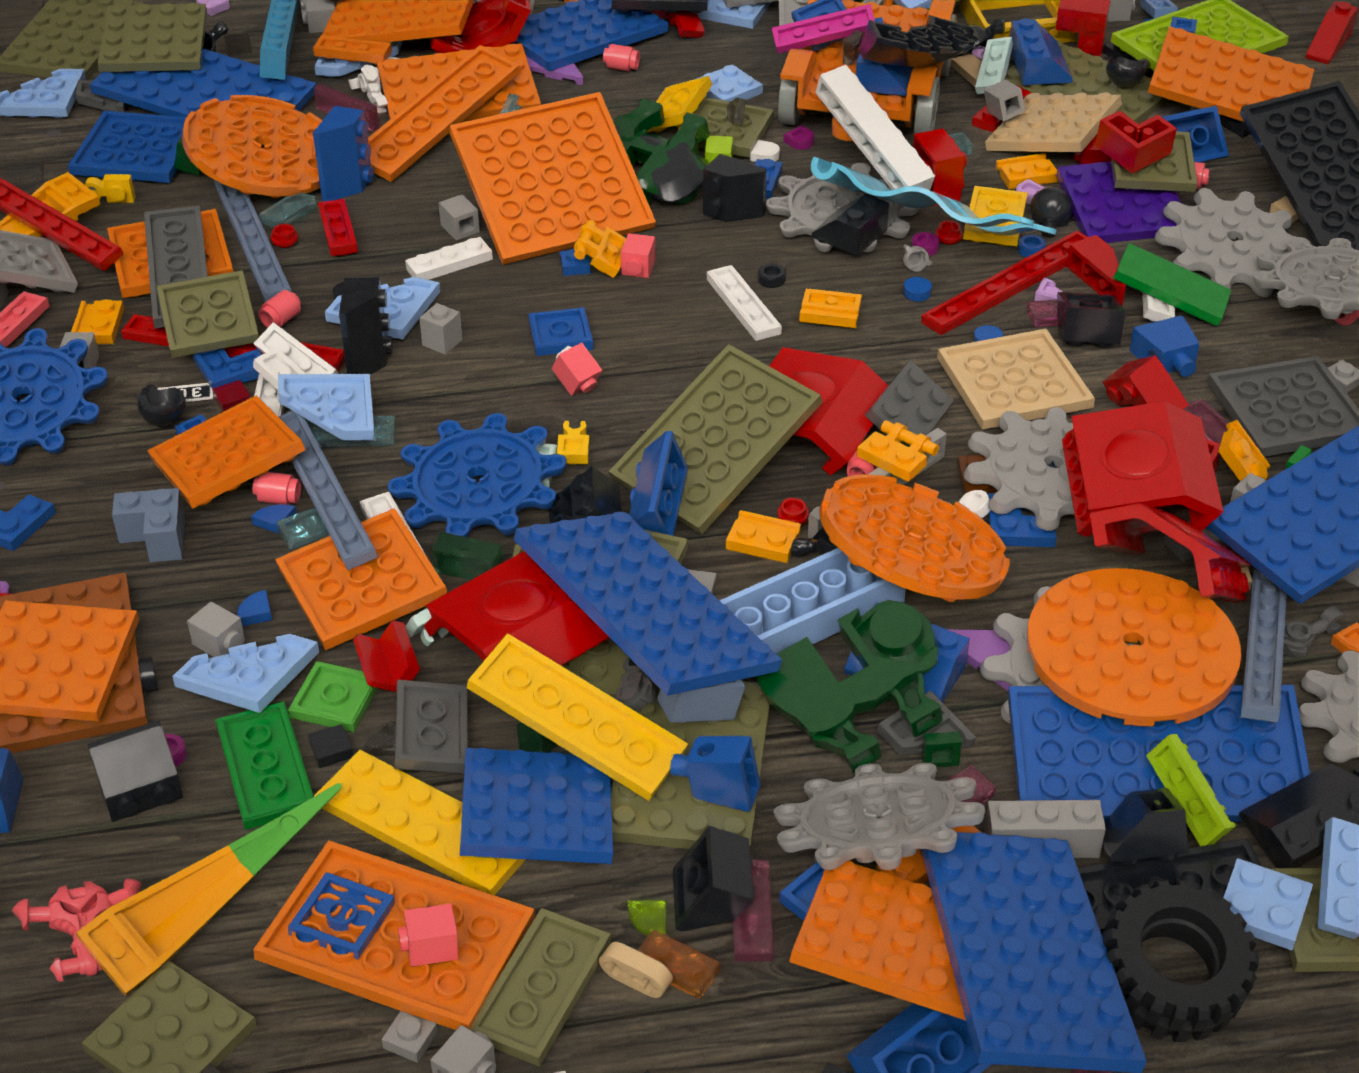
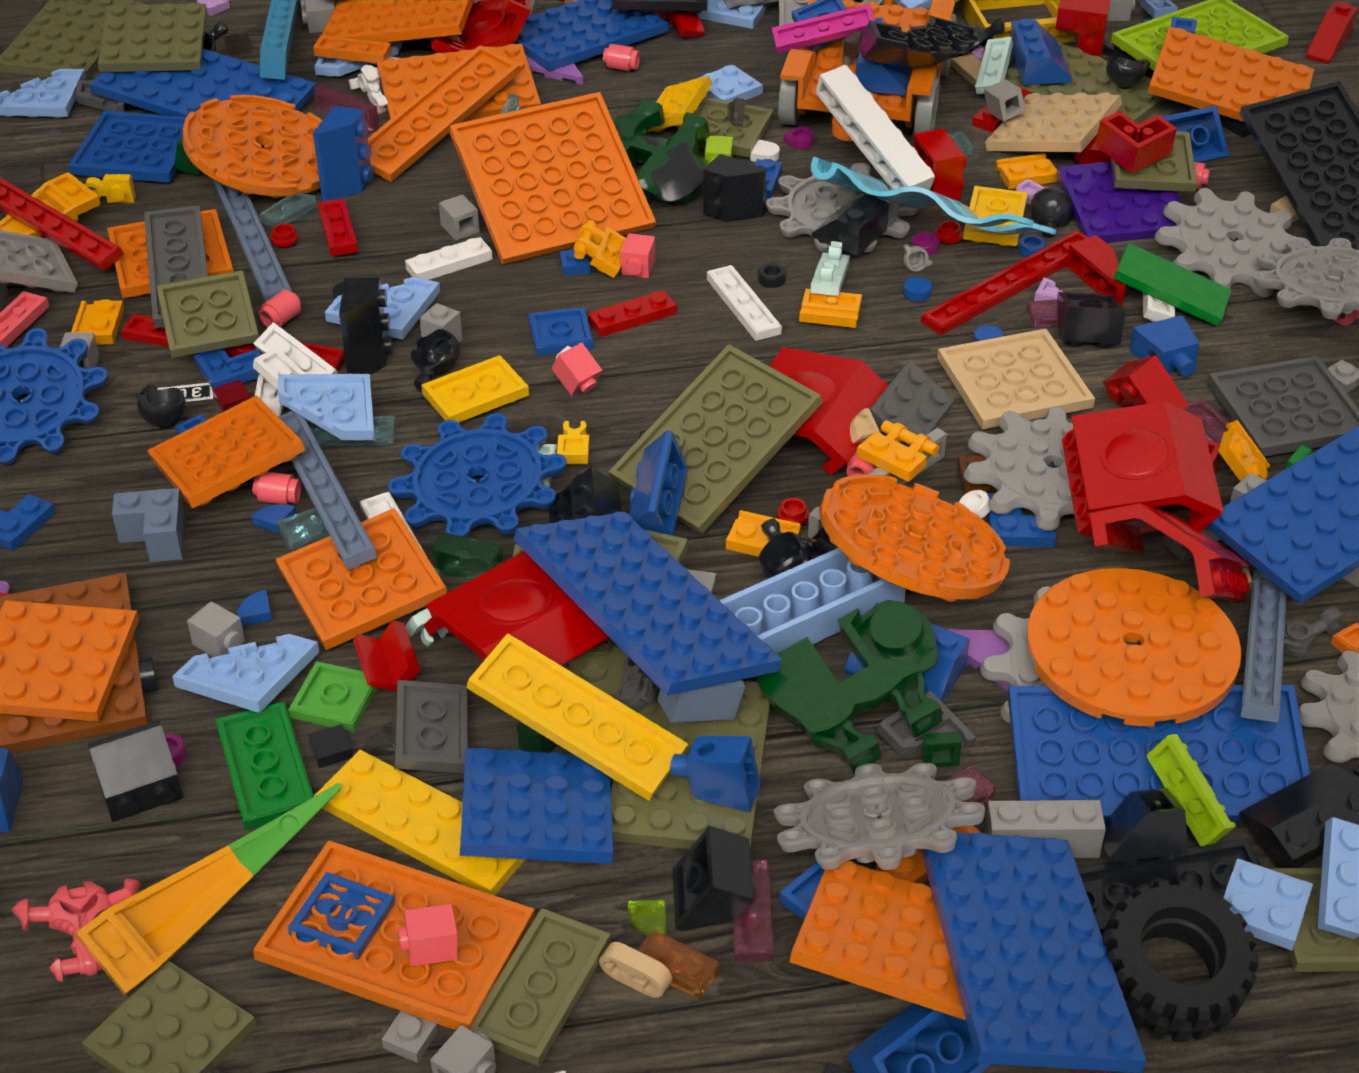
(435, 355): none -> black hair
(475, 390): none -> yellow plate
(632, 313): none -> red plate
(782, 551): none -> black hair
(830, 271): none -> light aqua plate
(862, 426): none -> tan tile

